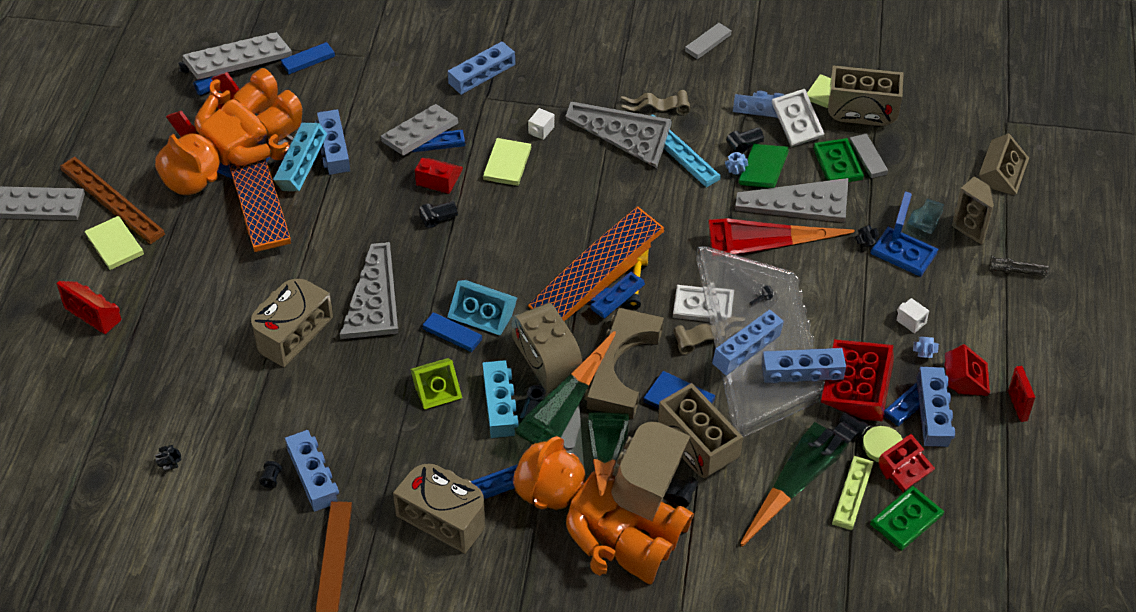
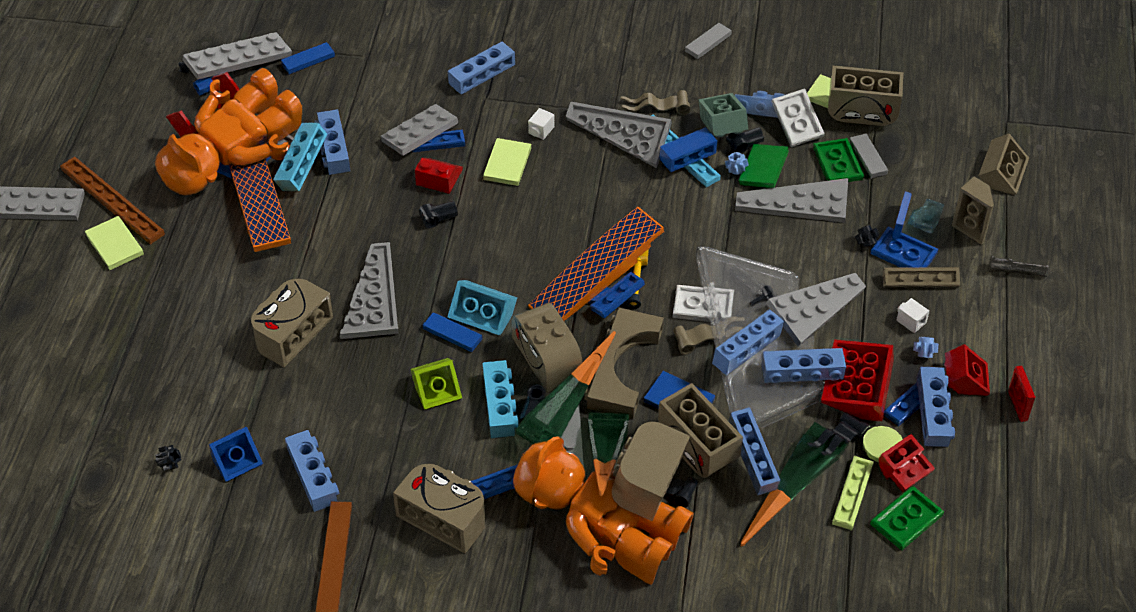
(89, 306): red slope -> none
(235, 454): none -> blue slope
(270, 474): black bush -> none
(688, 149): none -> blue brick
(723, 114): none -> sand green brick
(747, 237): red plate -> none
(754, 452): none -> medium blue brick
(813, 306): none -> light grey wing
(921, 277): none -> dark tan tile

